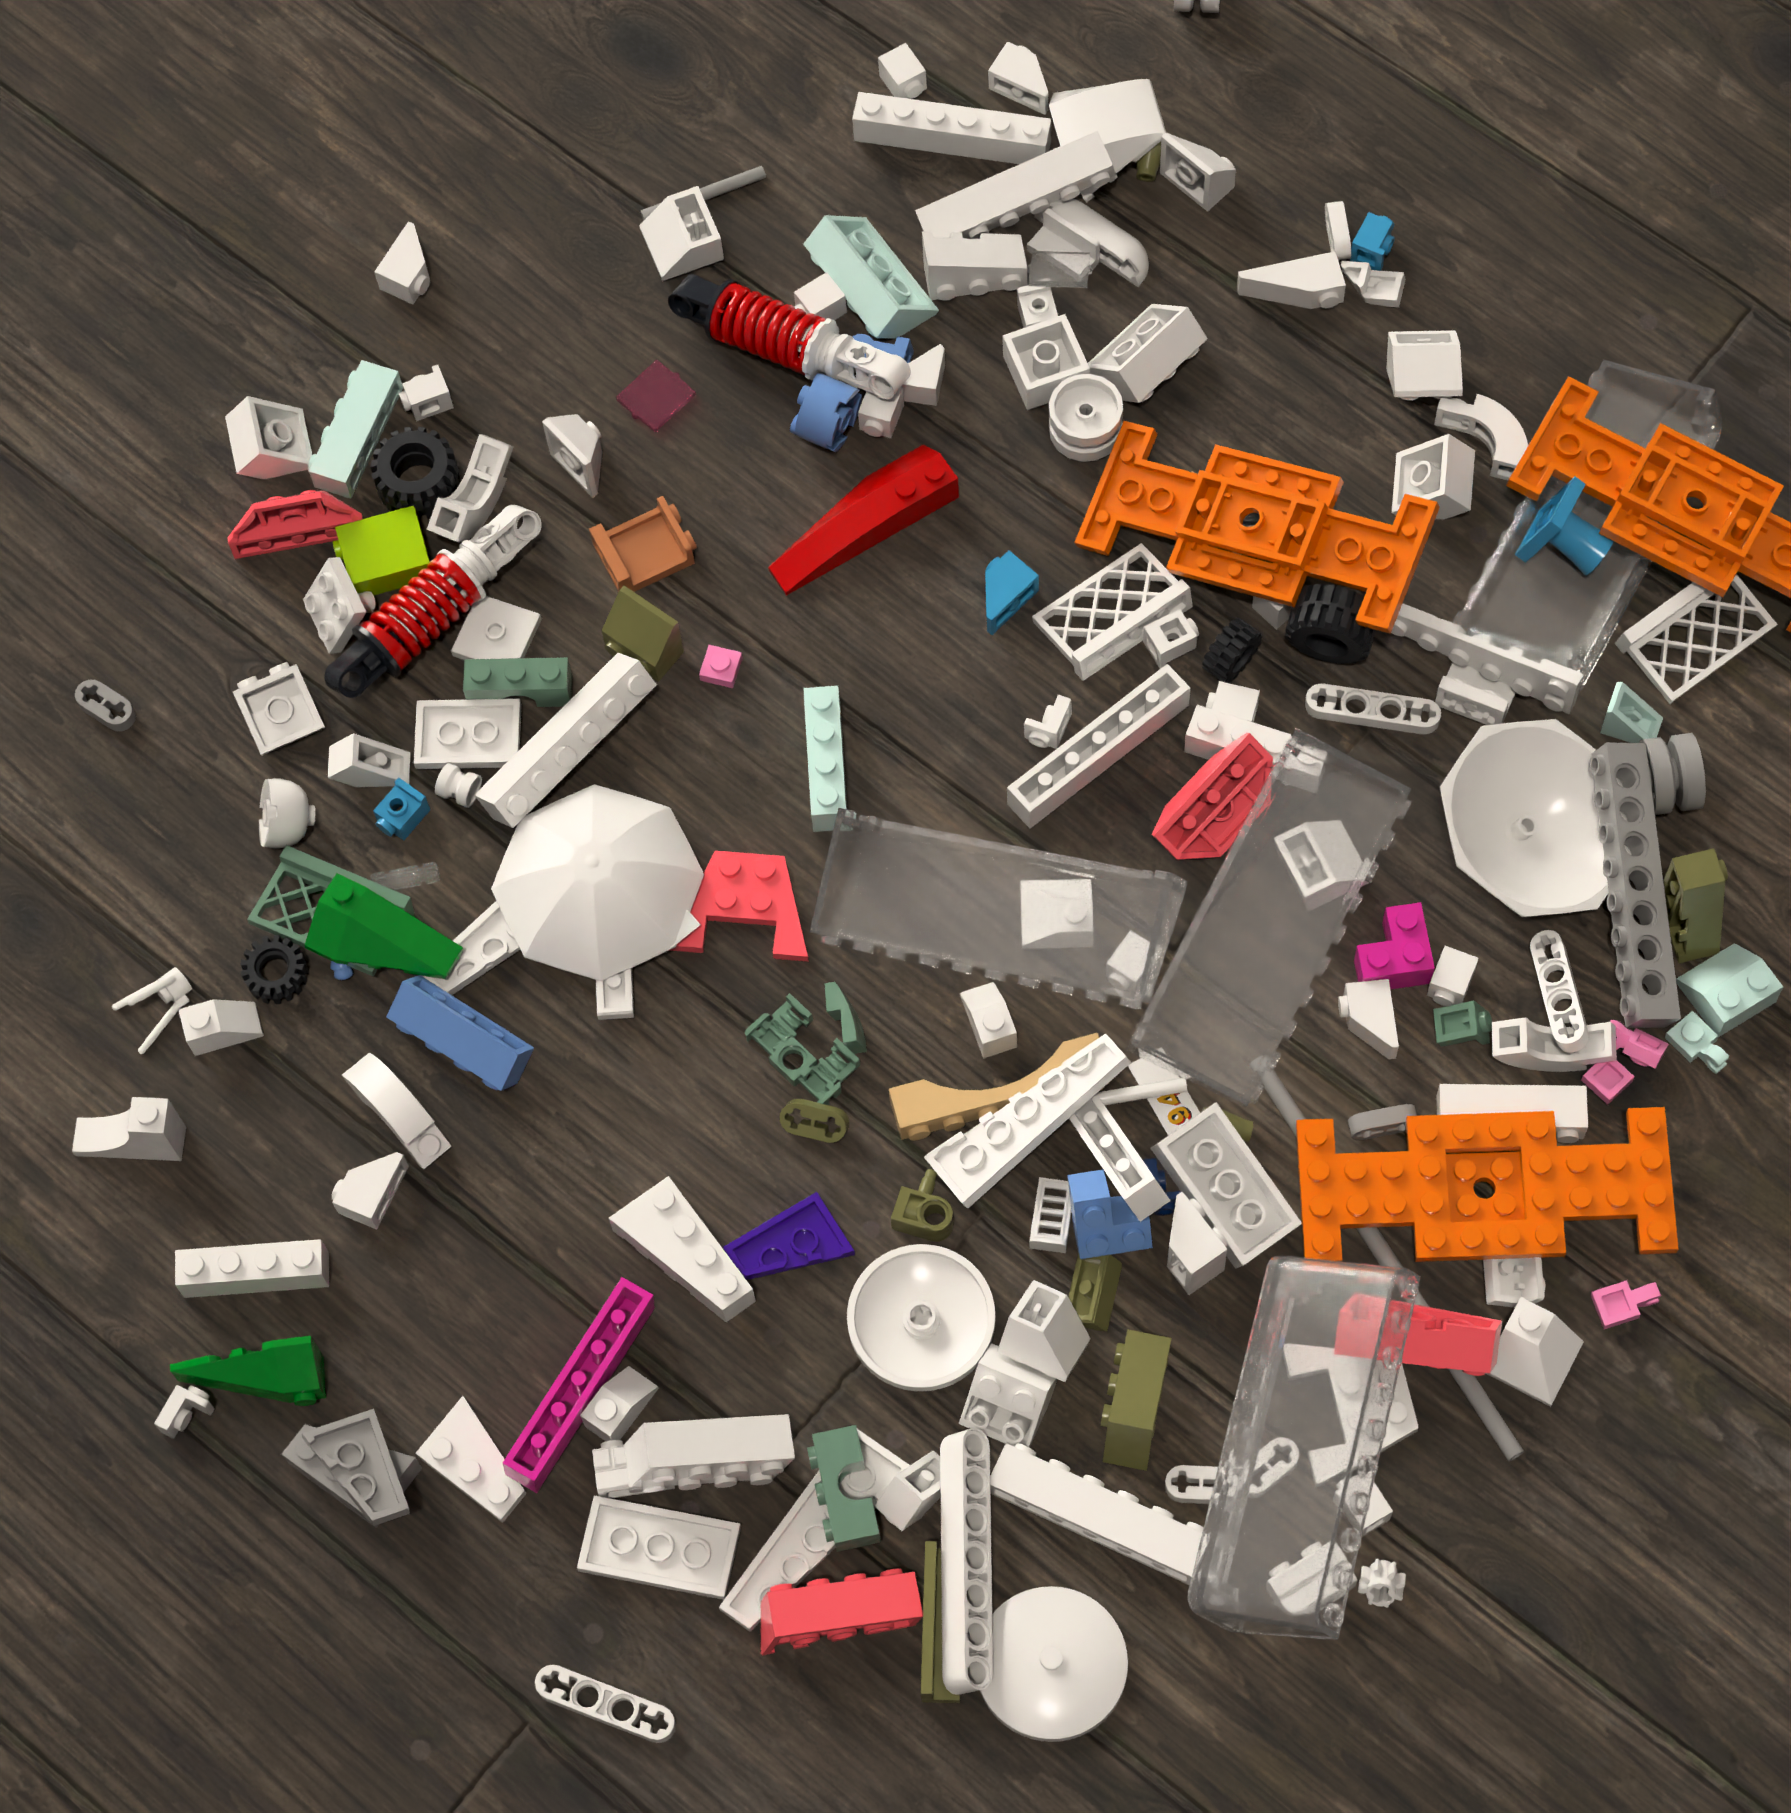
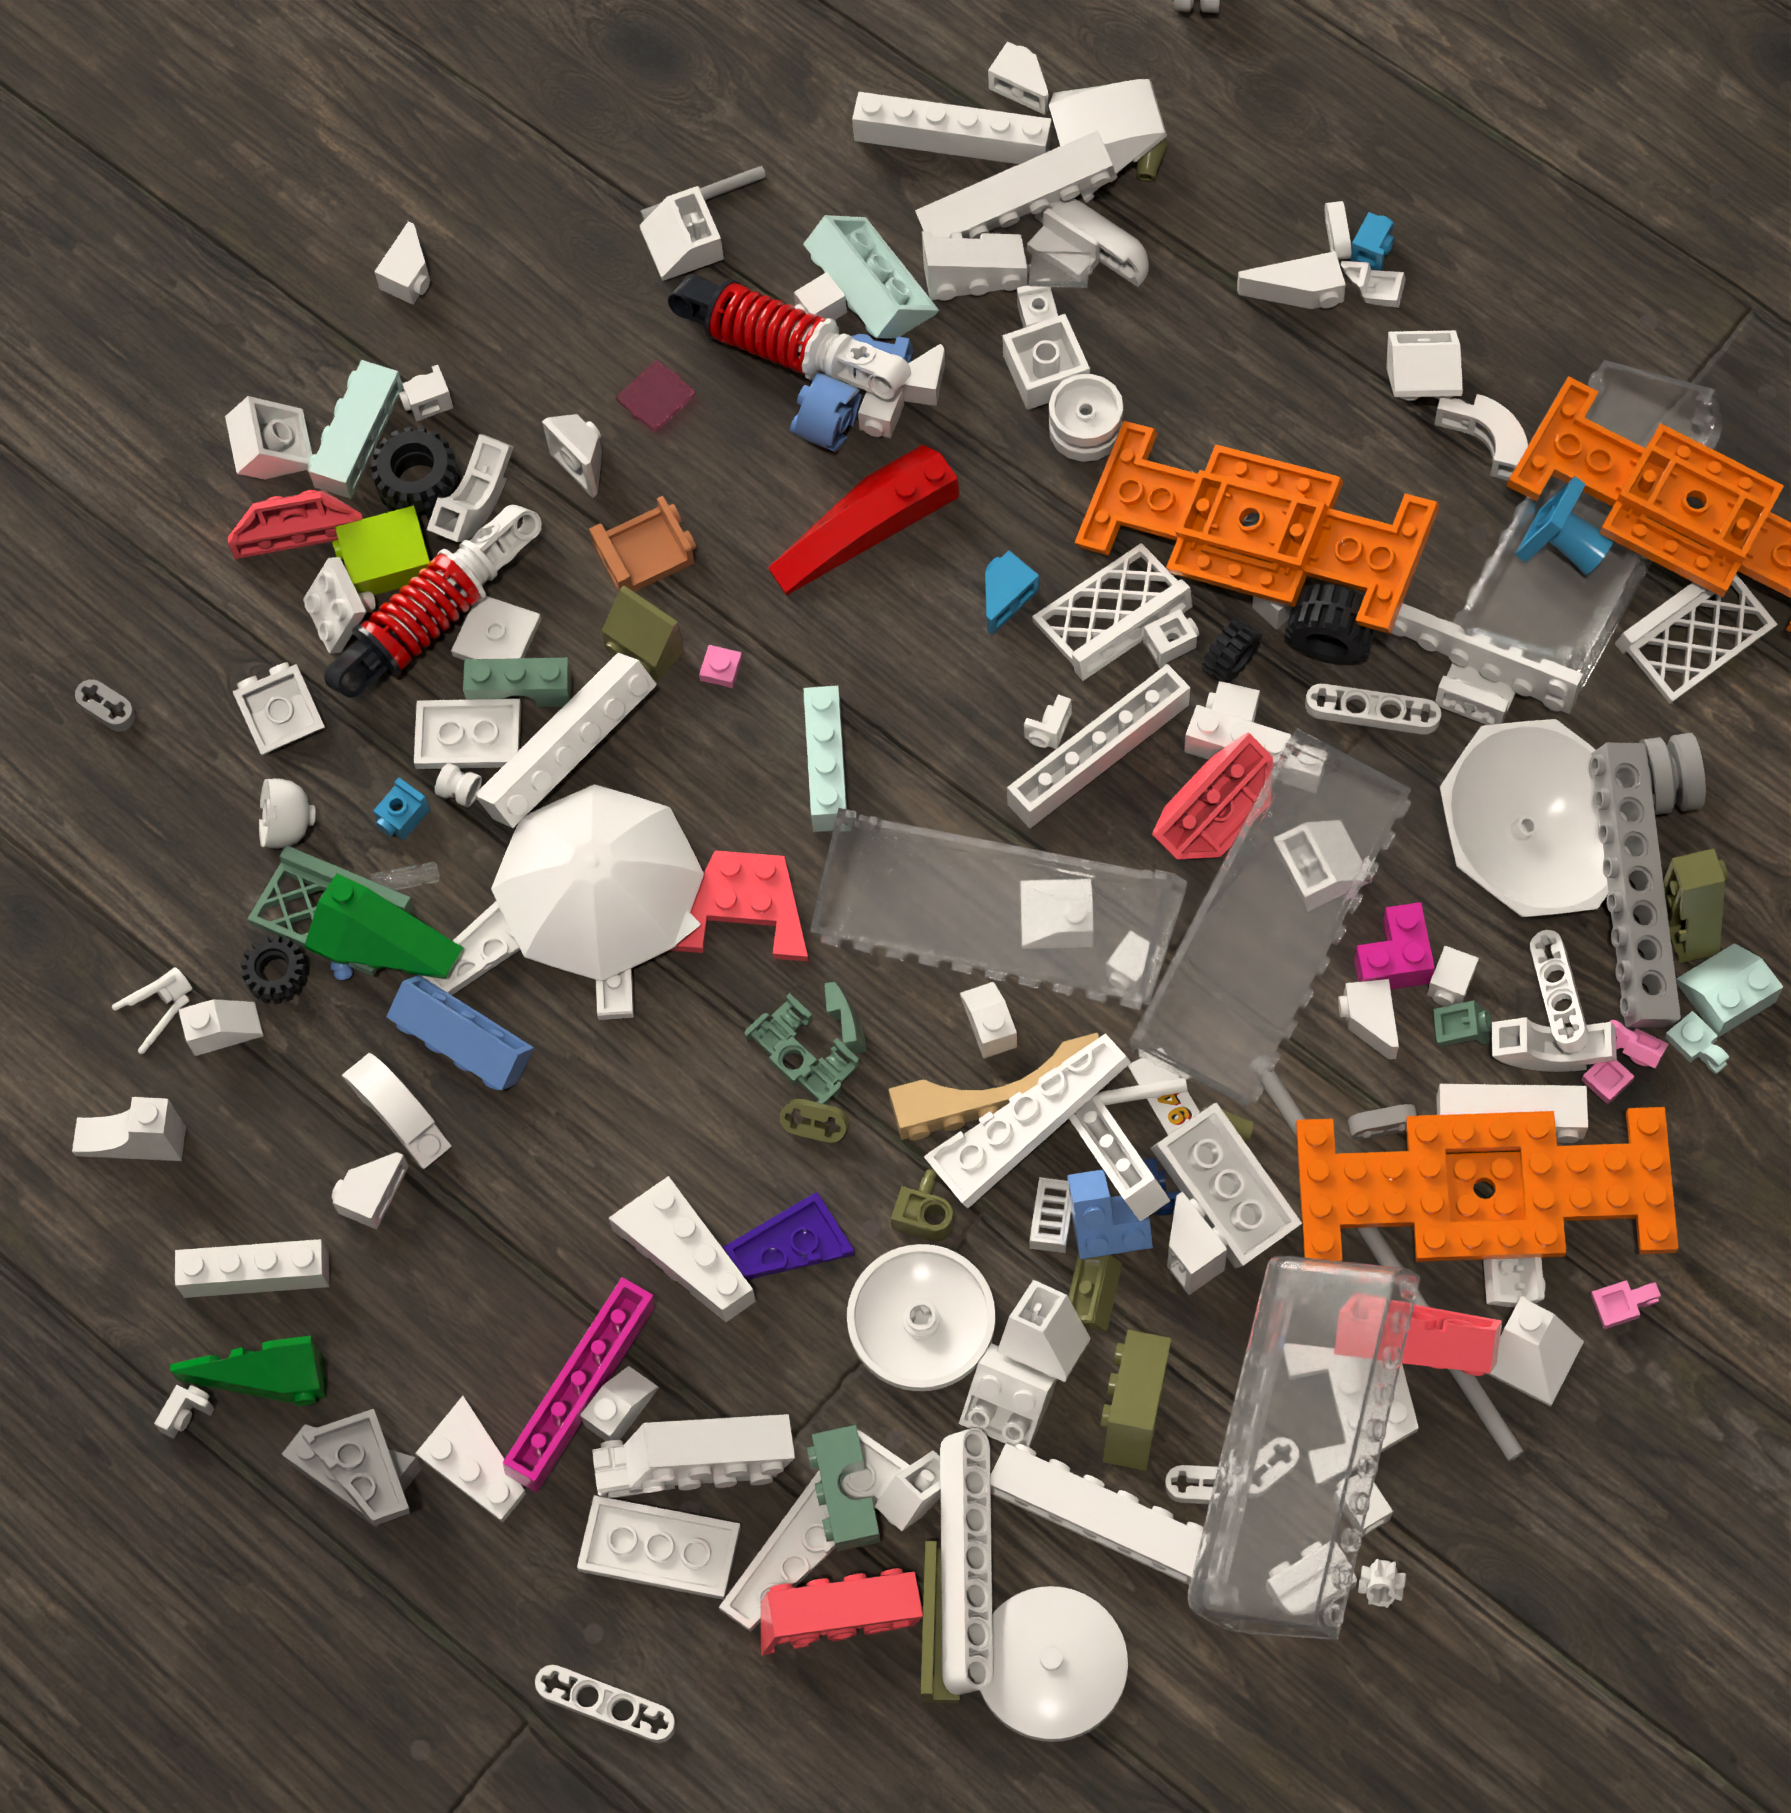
(367, 762): white slope -> none
(902, 72): white brick -> none
(1149, 351): white slope -> none
(1196, 170): white slope -> none
(1437, 472): white slope -> none
(1630, 717): light aqua slope -> none

